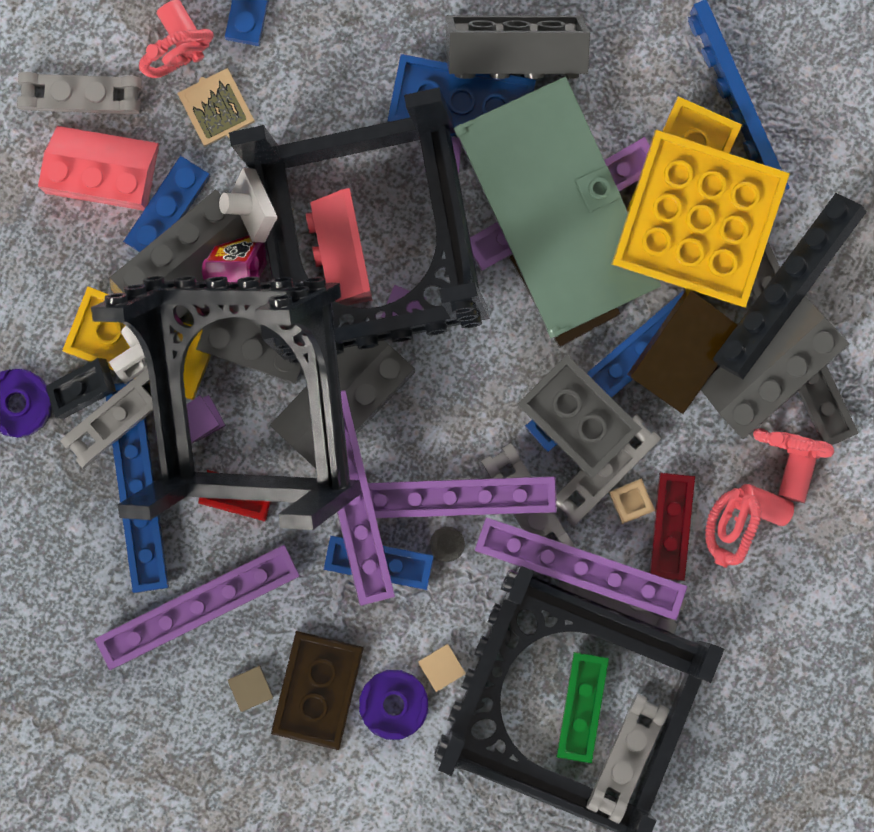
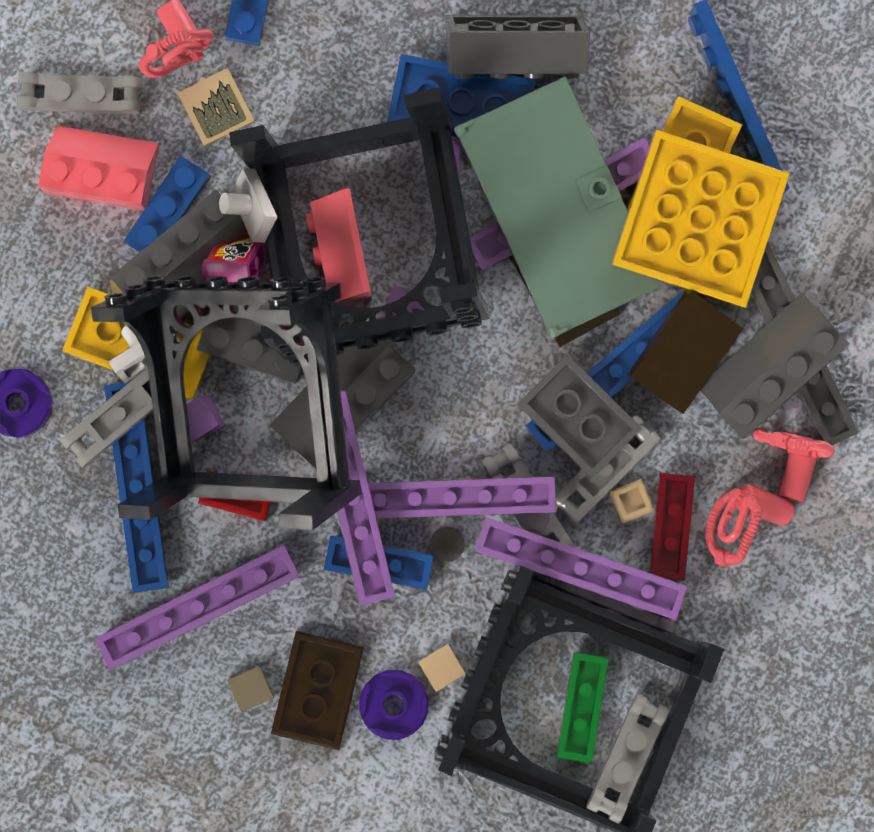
(80, 388): black plate -> none
(789, 285): black plate -> none

